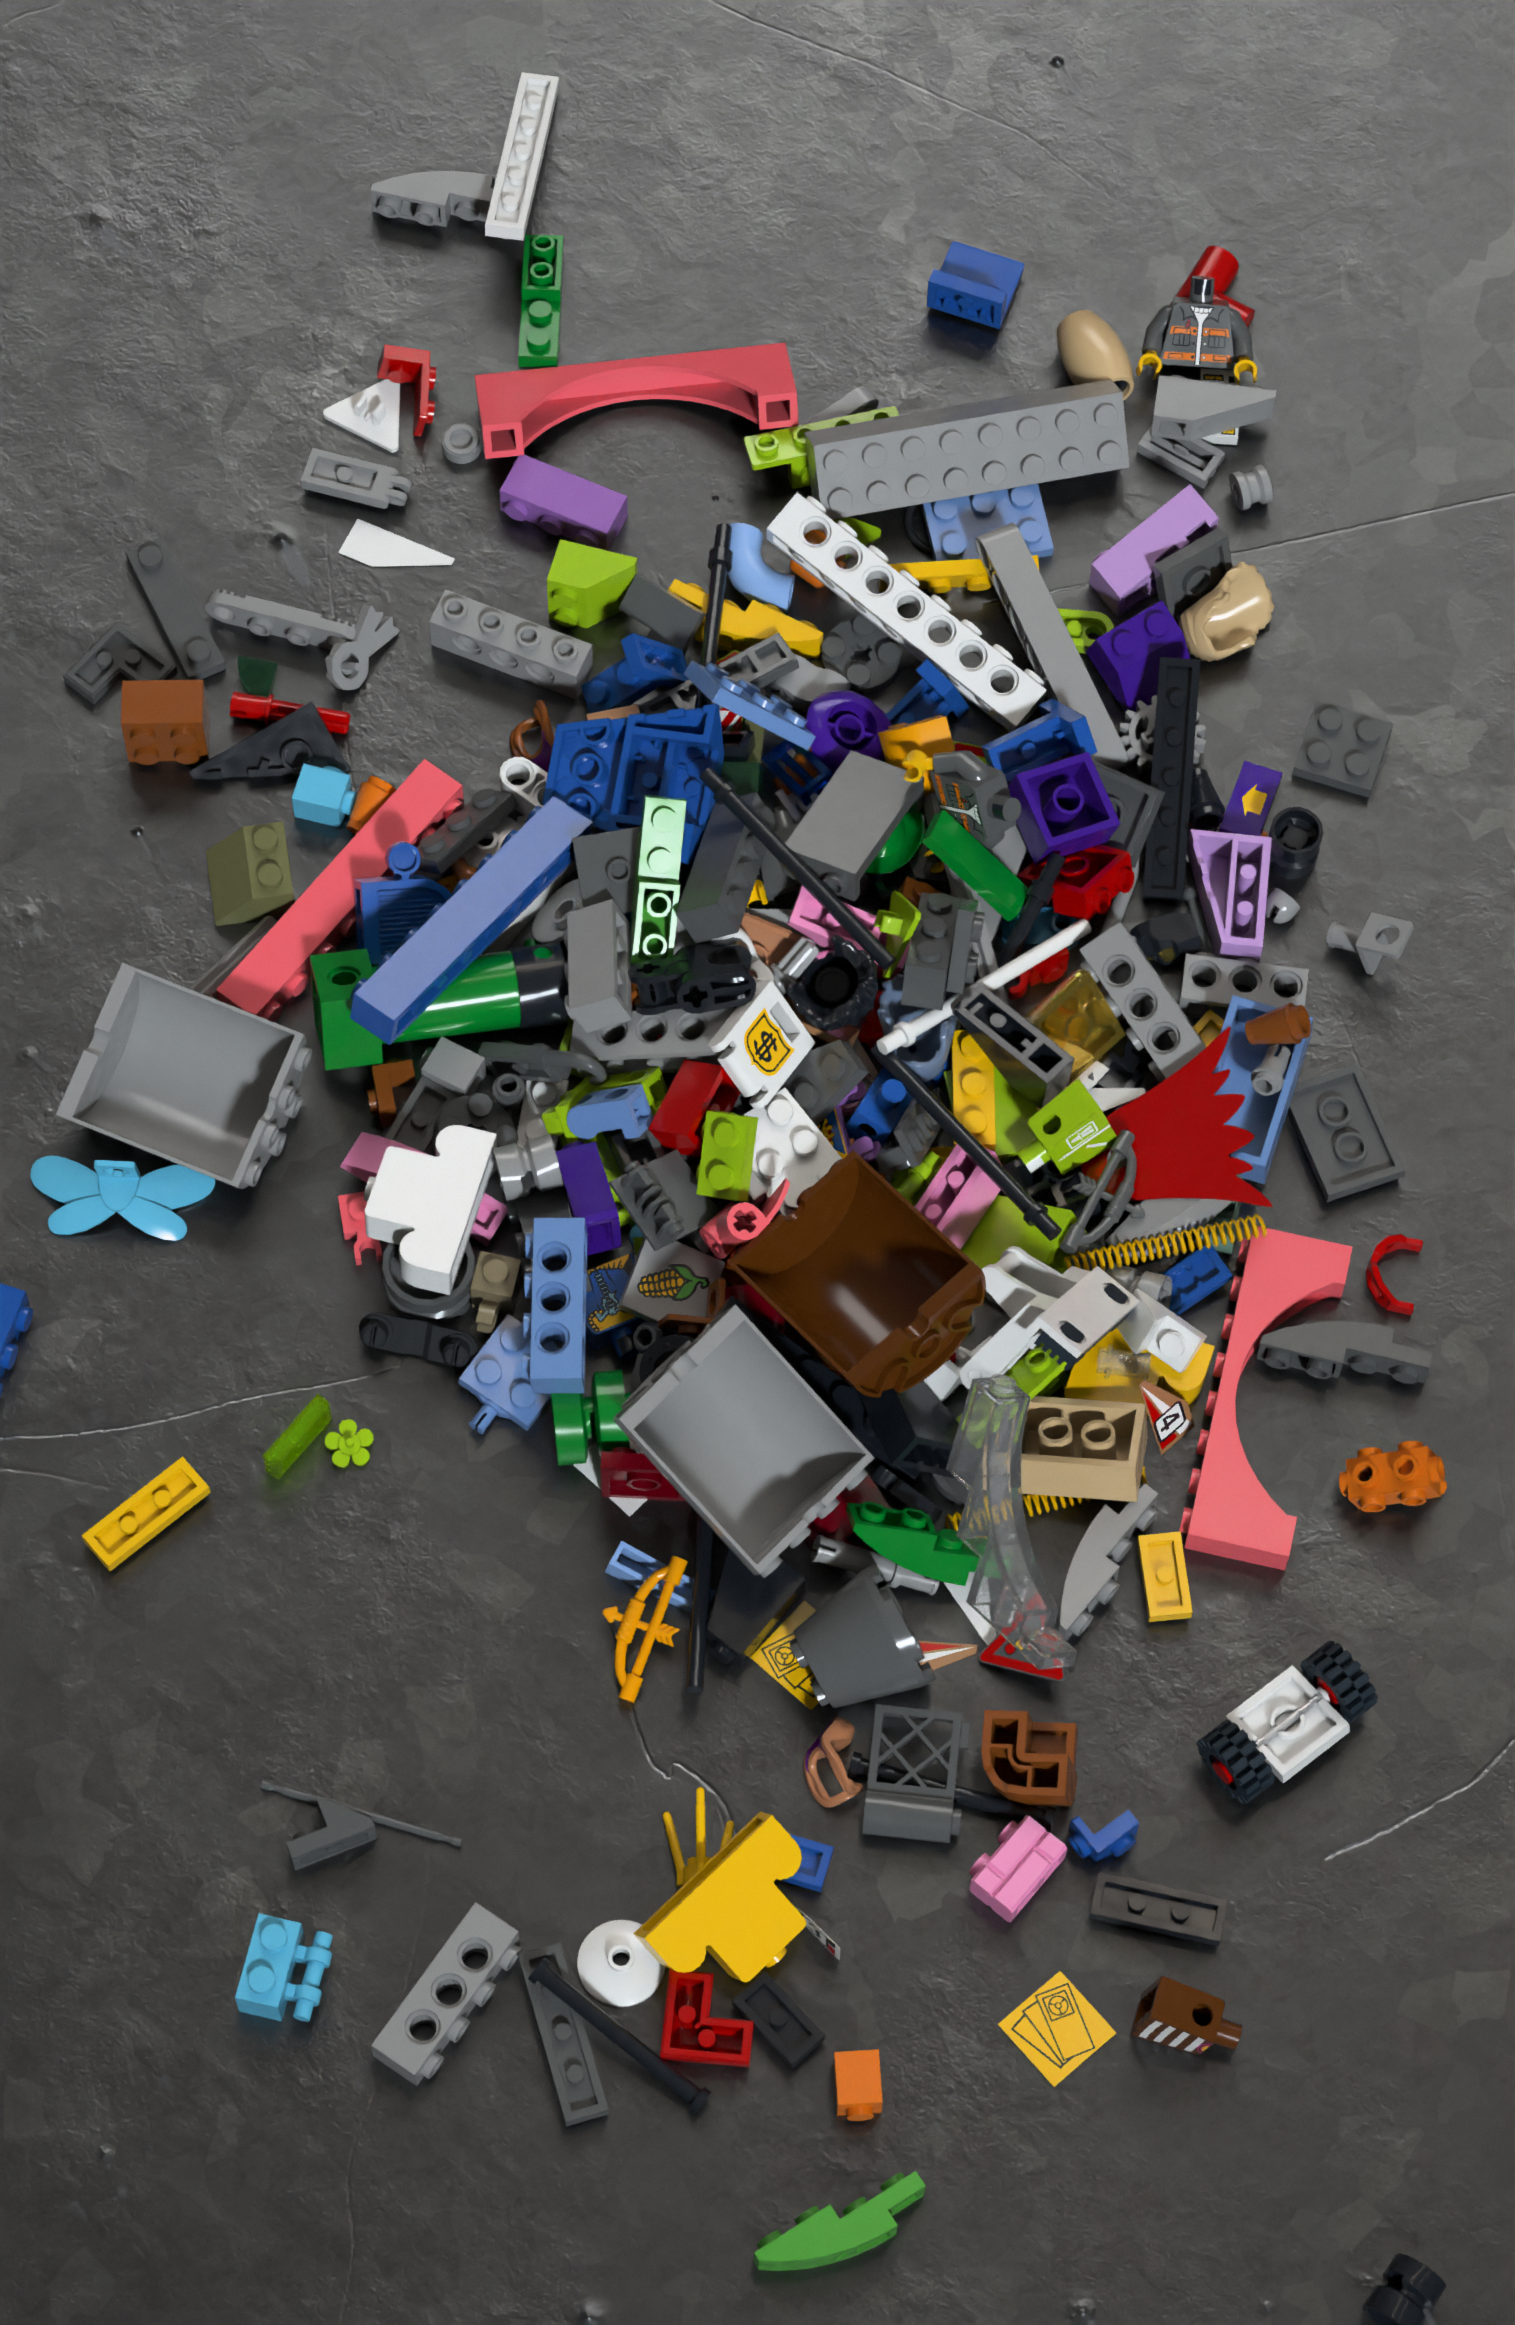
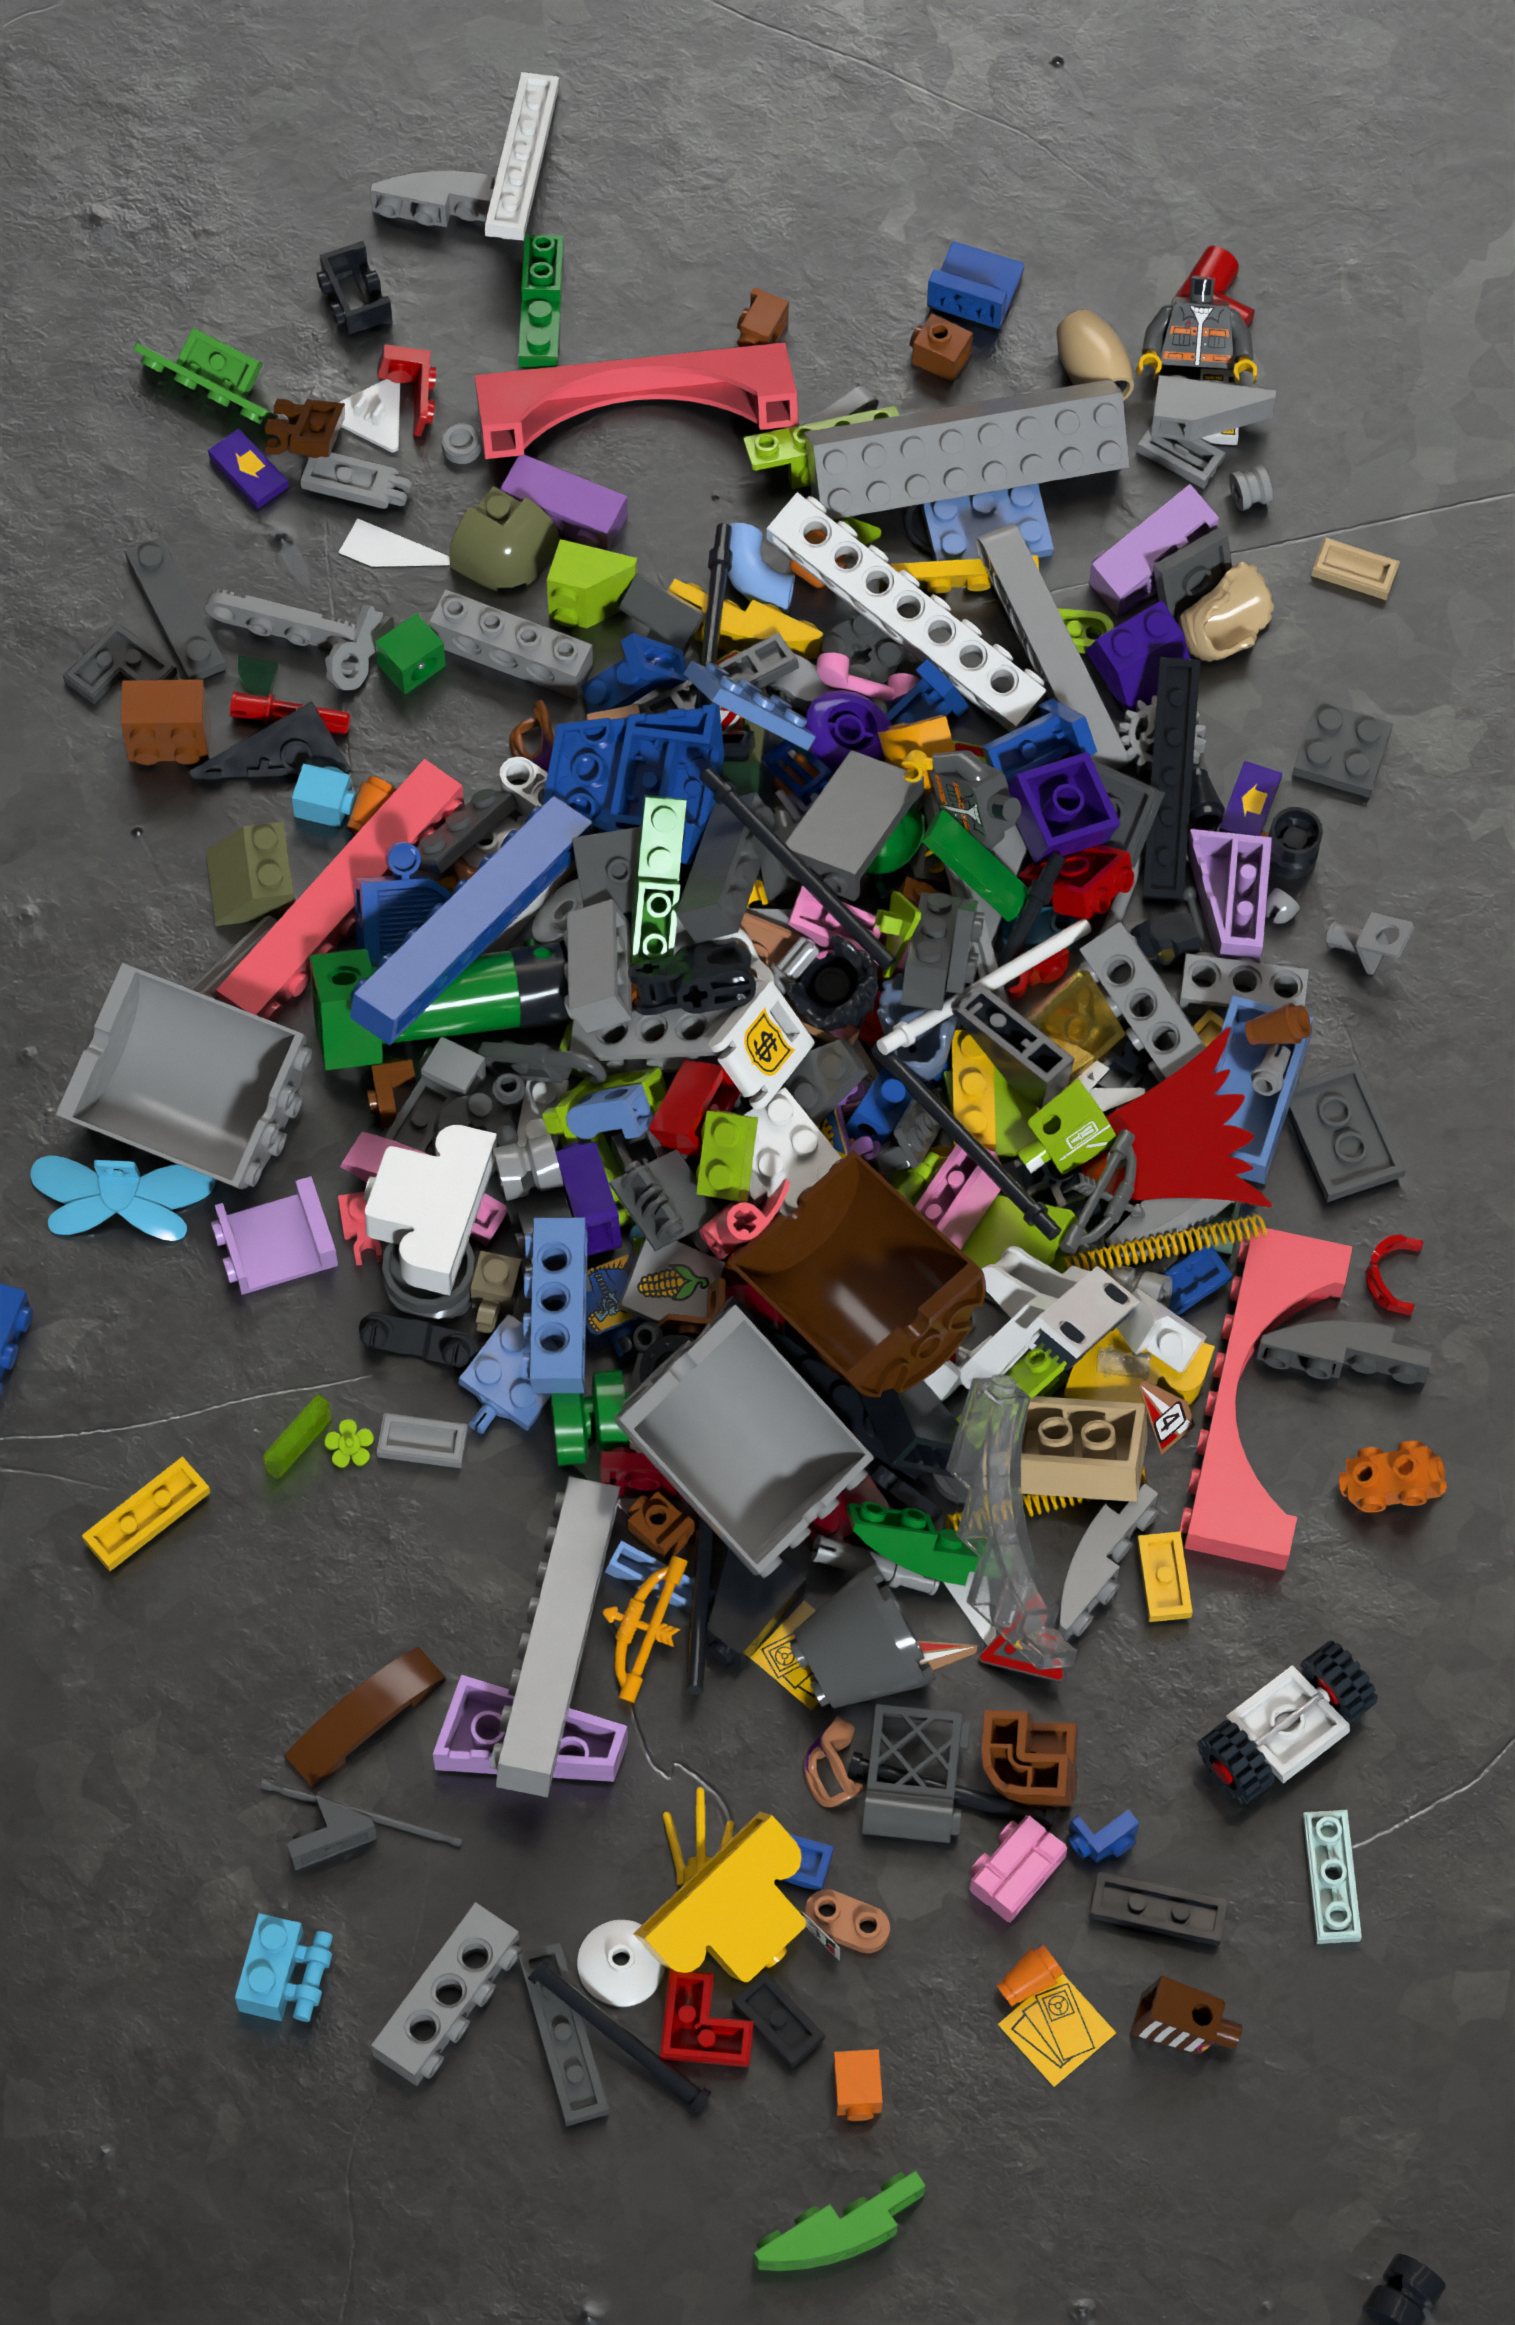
(216, 367): none -> bright green bracket
(248, 468): none -> dark purple tile
(276, 1240): none -> lavender panel
(309, 427): none -> reddish brown plate
(344, 263): none -> black window
(362, 1714): none -> reddish brown slope
(410, 653): none -> green piece
(422, 1440): none -> light grey tile
(503, 542): none -> olive brick
(557, 1637): none -> light grey brick
(588, 1749): none -> lavender wedge
(662, 1539): none -> dark orange brick
(764, 319): none -> dark orange brick
(834, 671): none -> bright pink bar
(845, 1923): none -> nougat plate
(941, 347): none -> dark orange brick
(1031, 1975): none -> orange cone
(1332, 1900): none -> light aqua tile
(1355, 568): none -> tan tile

